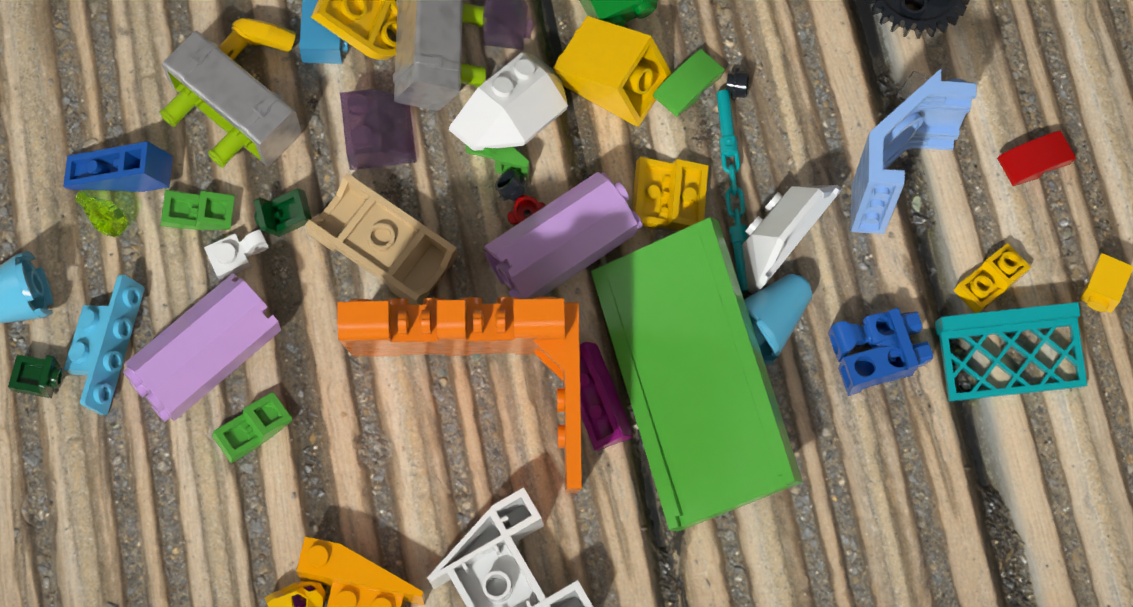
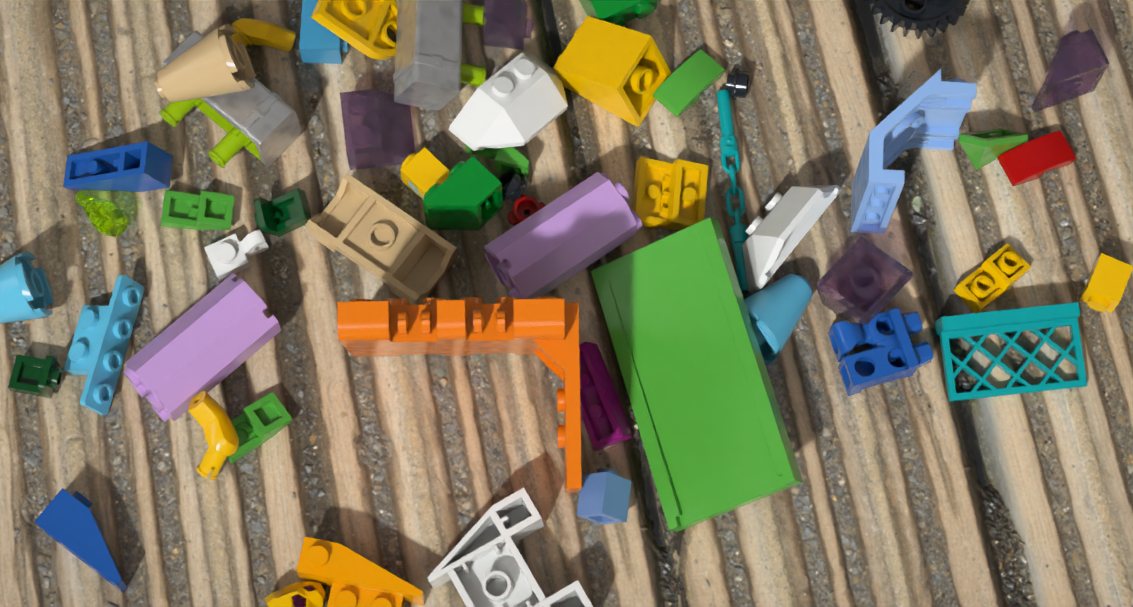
(78, 530): none -> blue slope
(207, 69): none -> tan cone
(218, 432): none -> yellow arm
(422, 171): none -> yellow brick
(464, 199): none -> green slope
(604, 497): none -> medium blue brick
(862, 282): none -> clear purple slope
(987, 145): none -> bright green slope
(1072, 71): none -> clear purple slope

